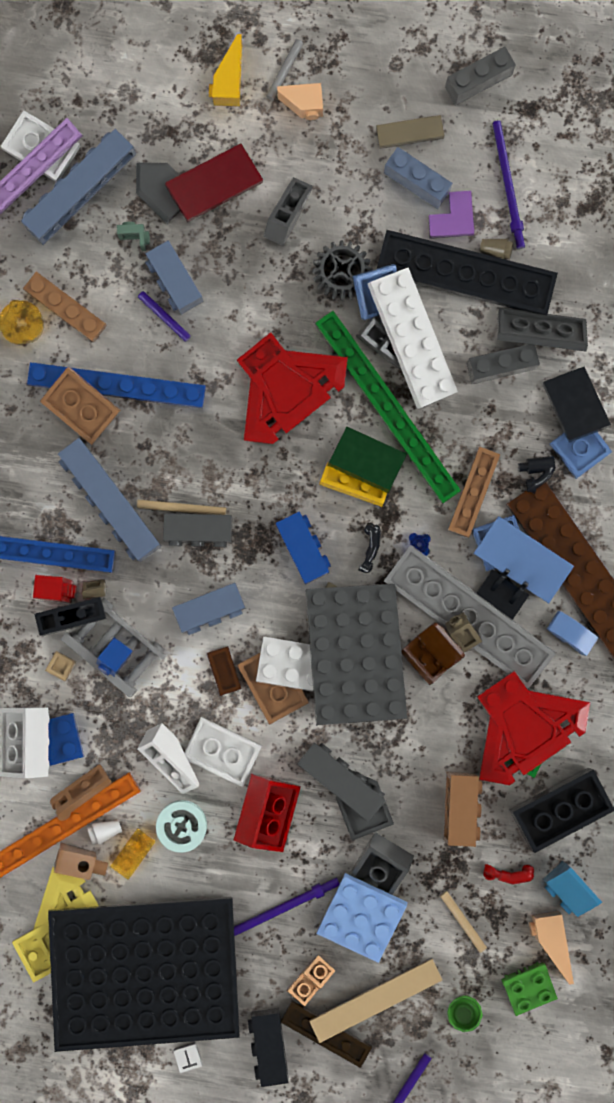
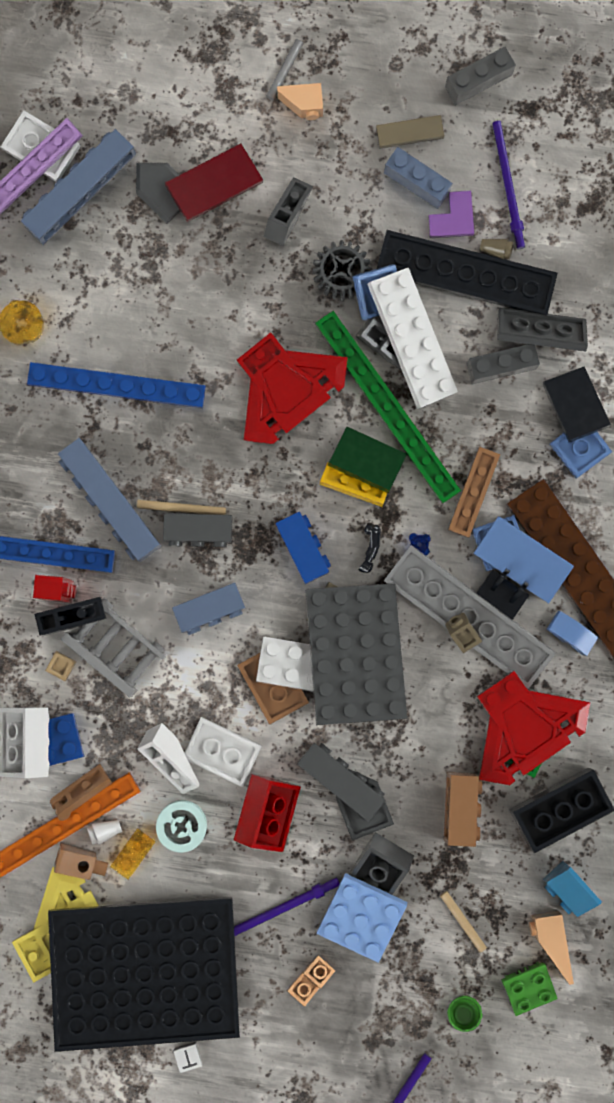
(64, 307): medium nougat plate -> none
(80, 405): medium nougat plate -> none
(94, 589): dark tan tile -> none
(113, 657): blue brick -> none
(133, 231): sand green bracket -> none
(164, 316): dark purple bar -> none
(173, 278): sand blue brick -> none
(224, 671): reddish brown tile -> none
(227, 77): yellow slope -> none
(268, 1047): black brick -> none
(342, 1044): dark brown plate -> none
(375, 1000): tan tile -> none
(432, 653): reddish brown bracket -> none
(512, 878): red arm -> none
(538, 465): black plant -> none

